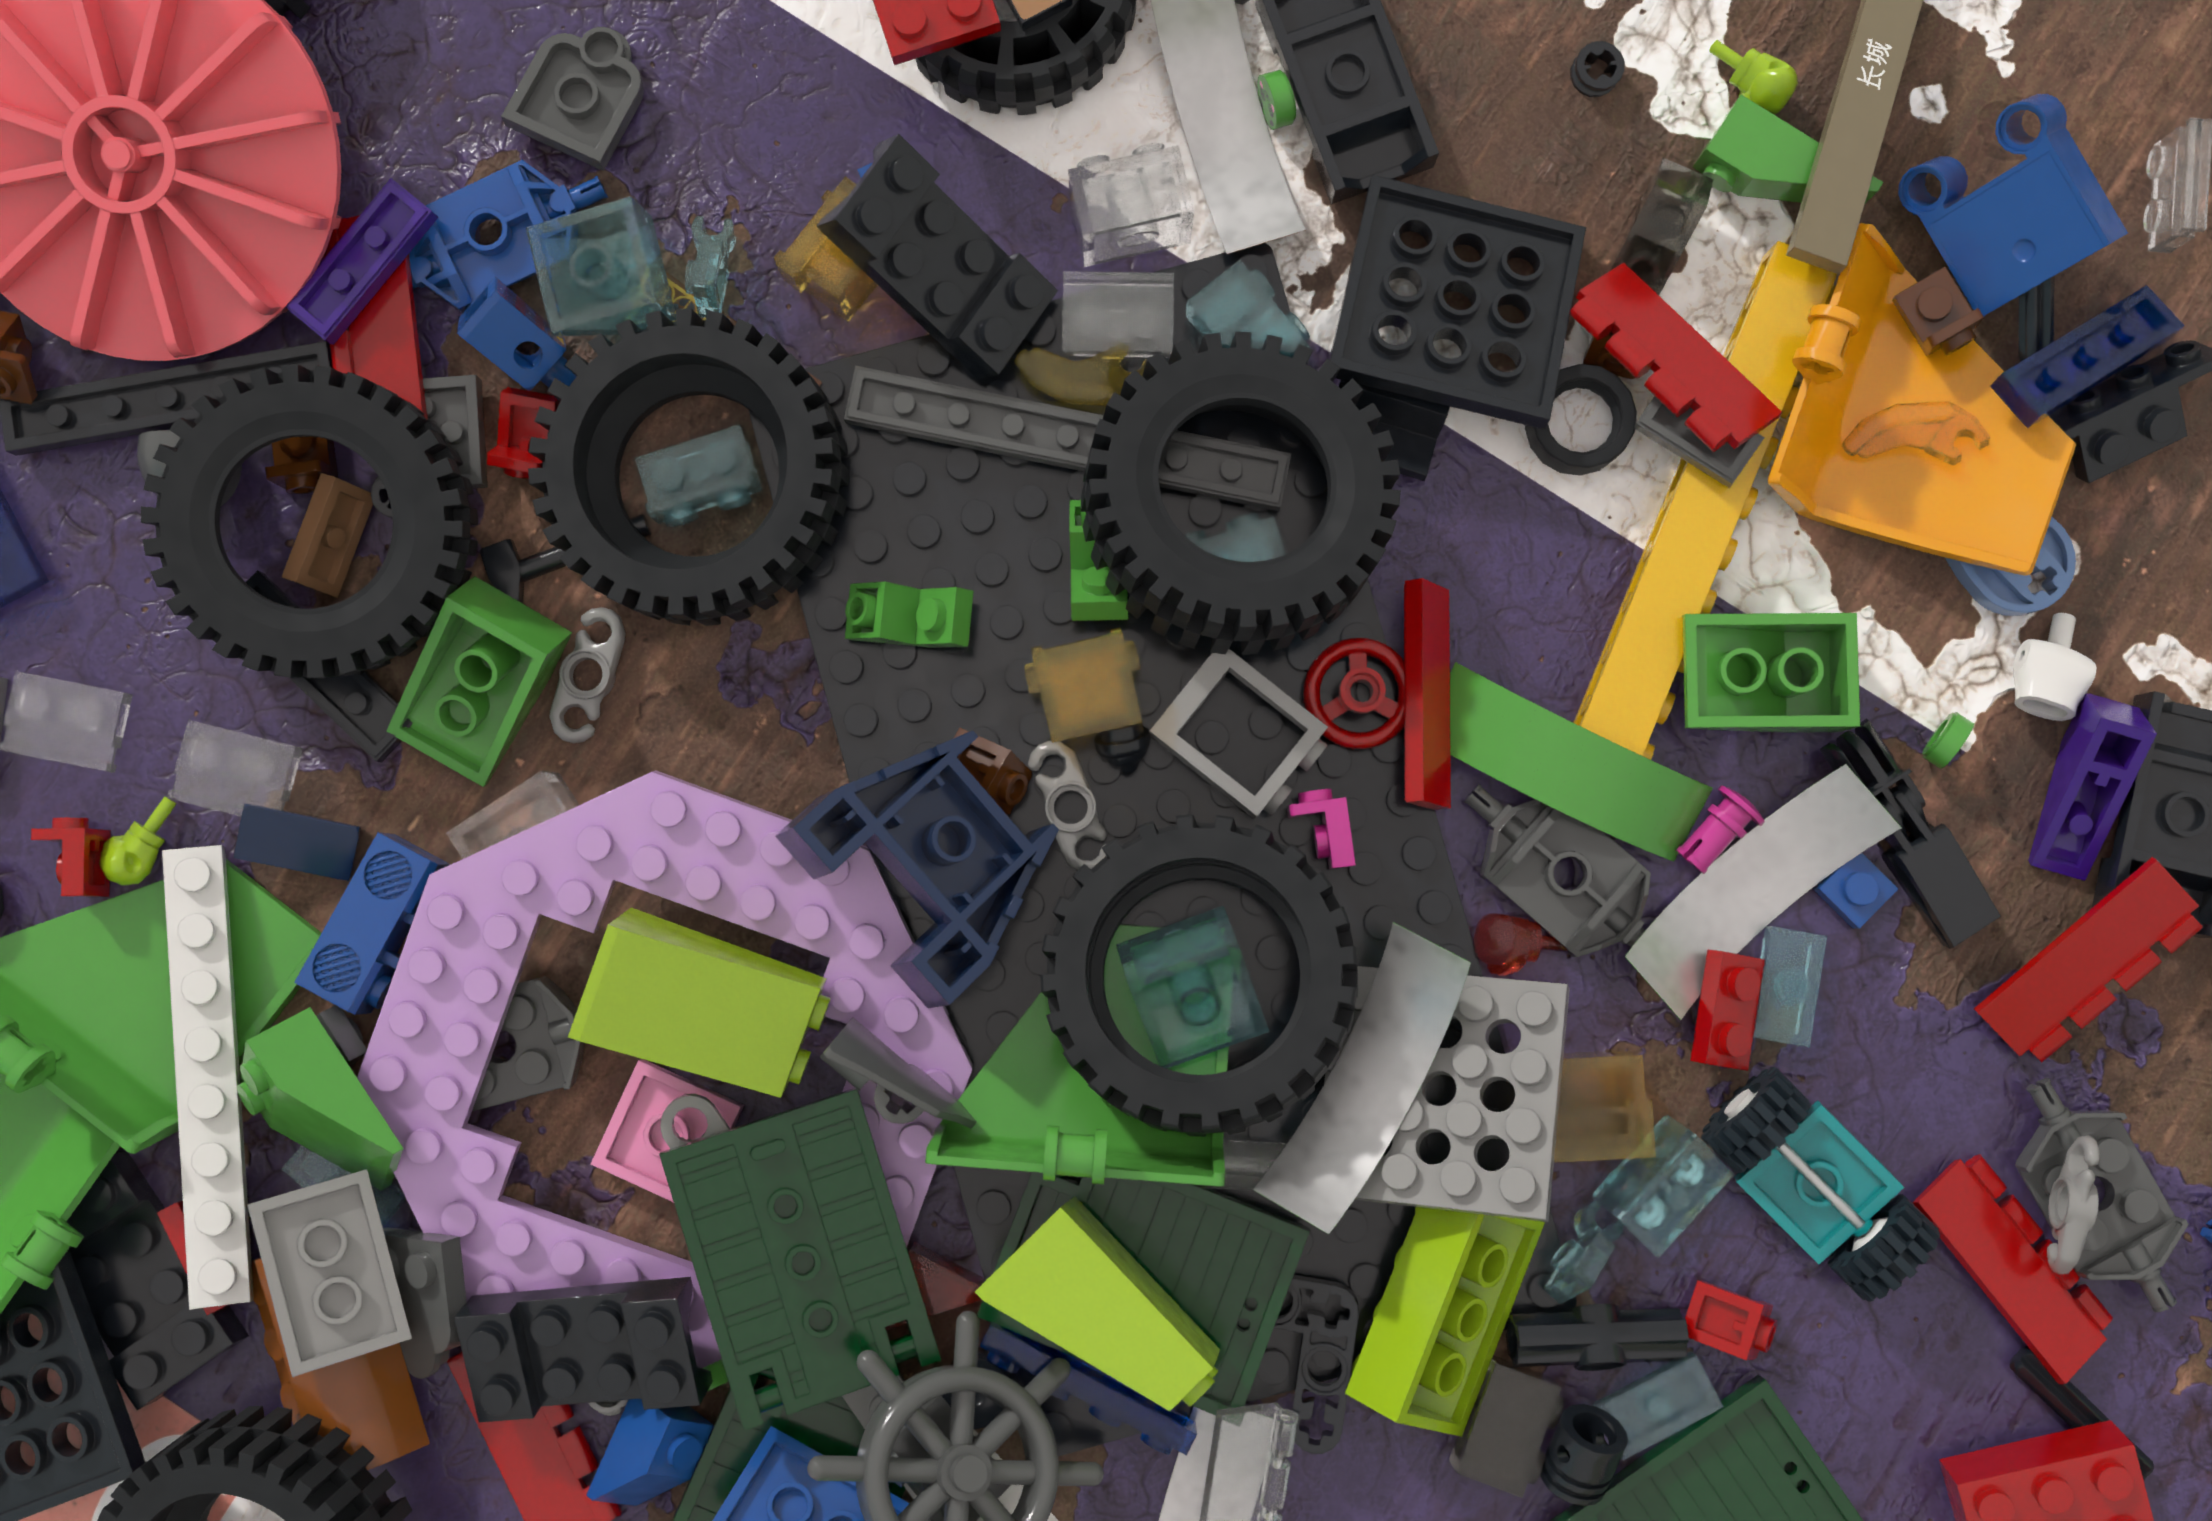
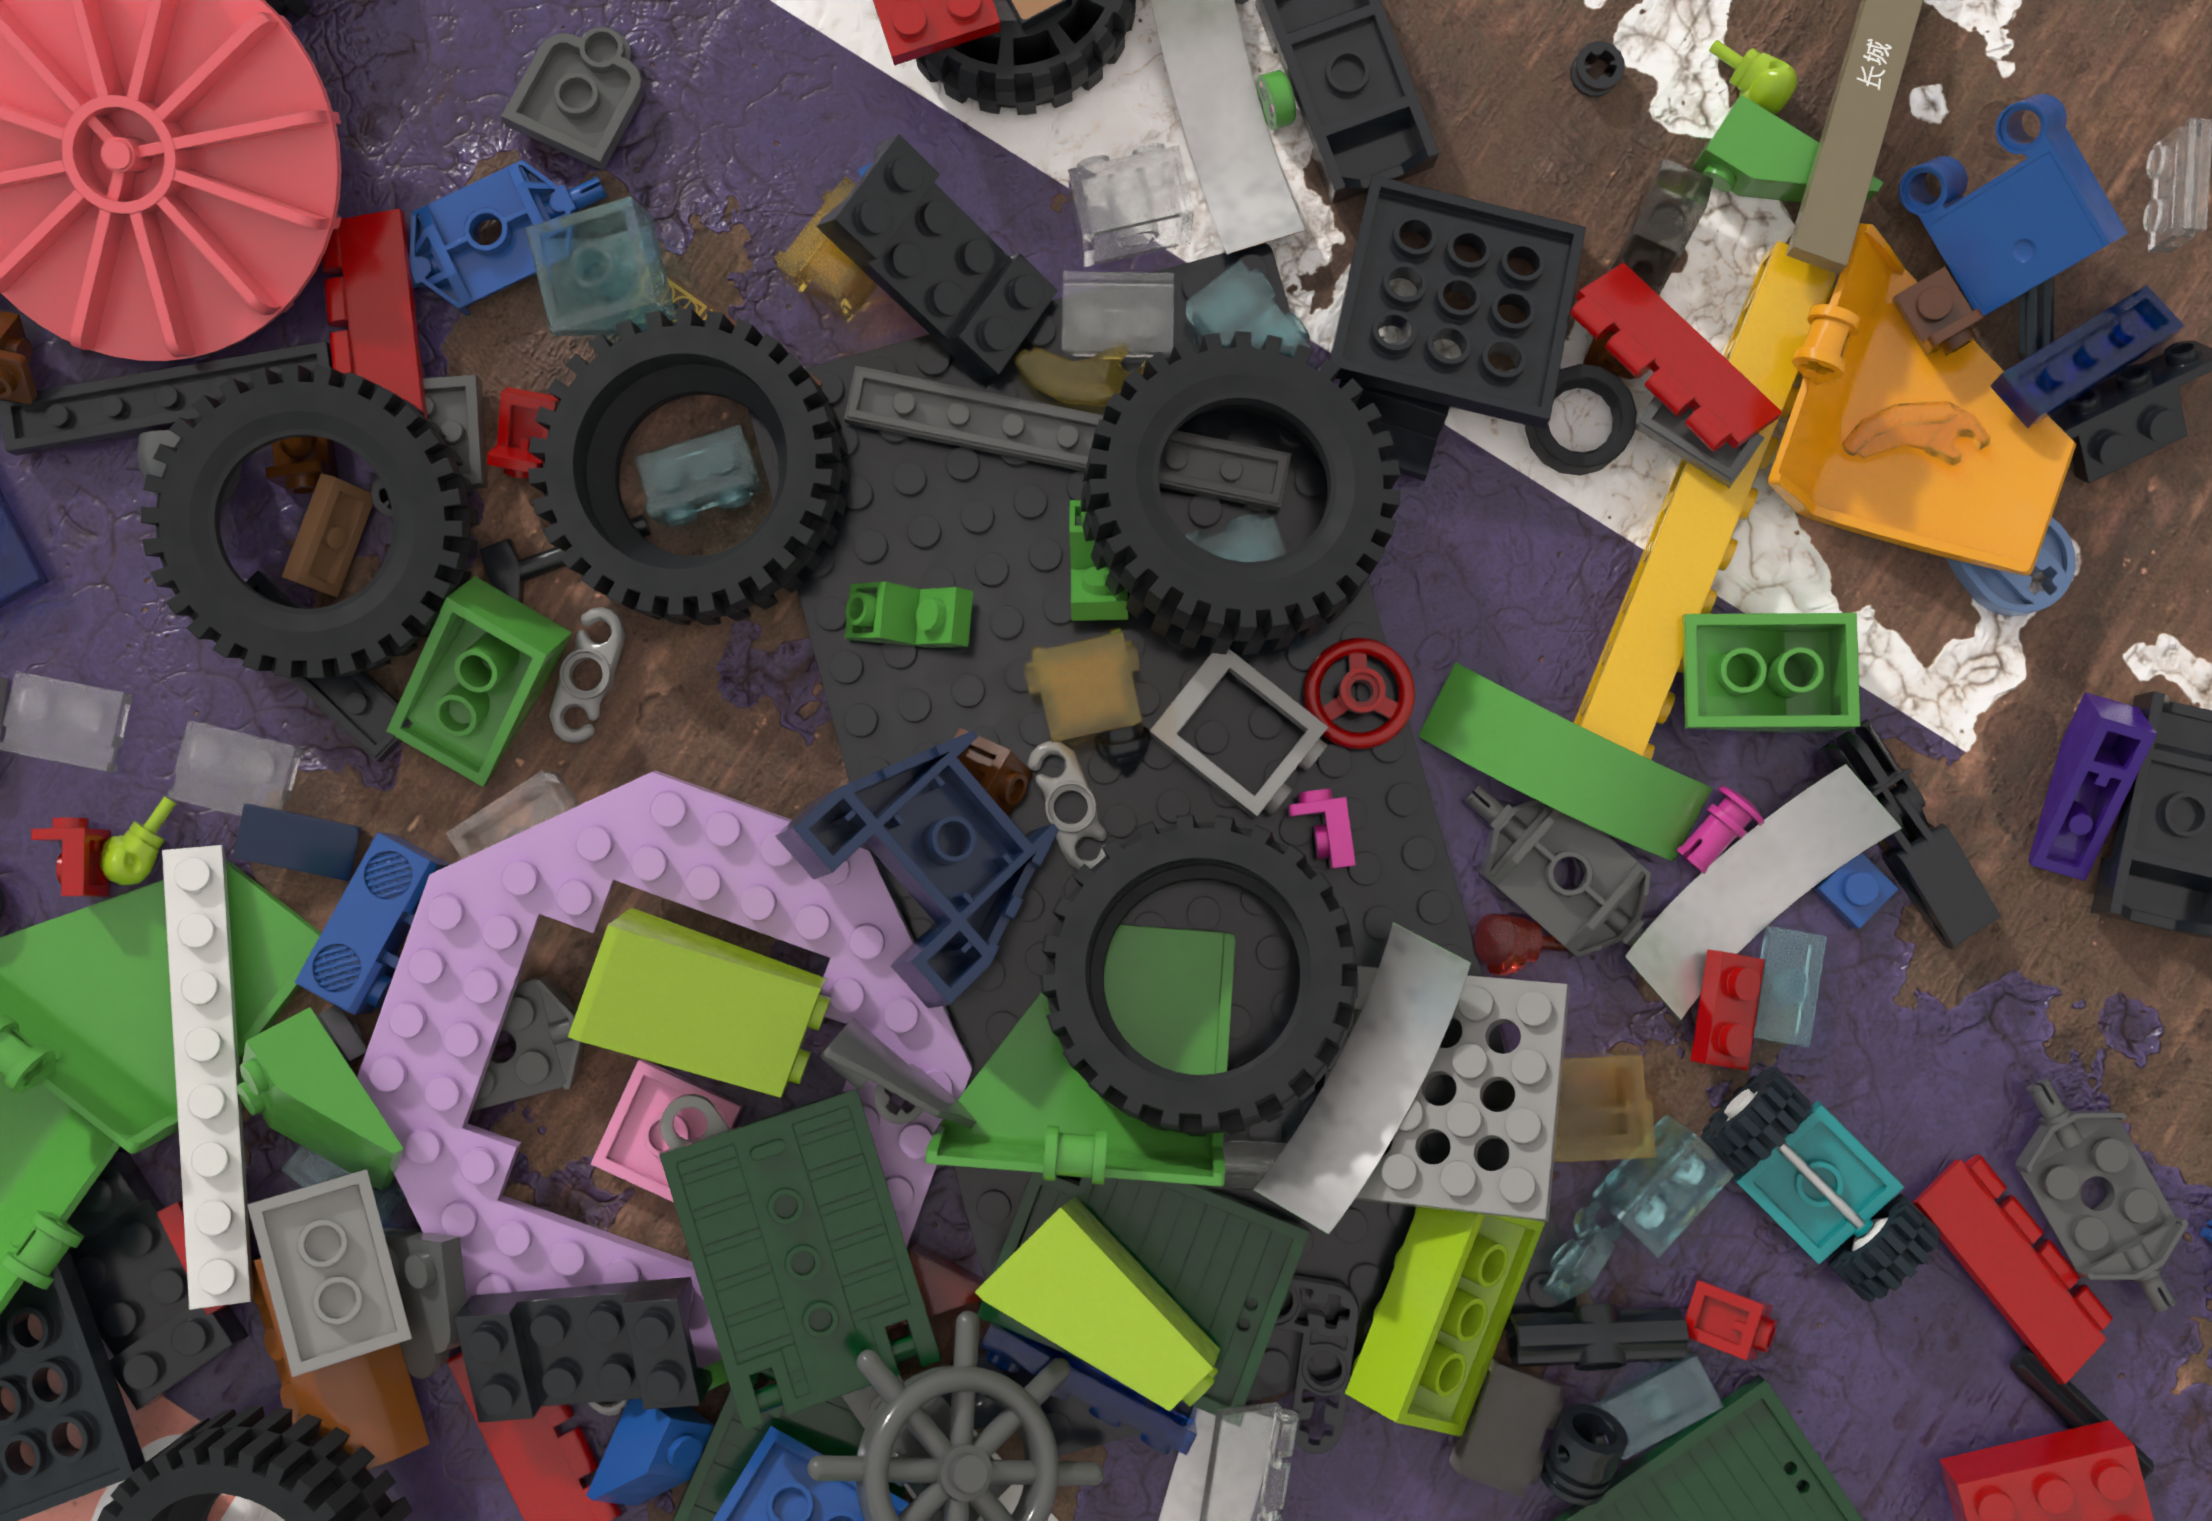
(362, 261): dark purple tile -> none
(502, 321): blue torso -> none
(709, 273): clear light blue plate -> none
(1192, 988): clear light blue slope -> none
(1427, 694): red tile -> none
(1947, 739): bright green tile -> none
(2050, 675): white piece -> none
(2073, 1204): light grey piece -> none
(2099, 947): red windscreen -> none

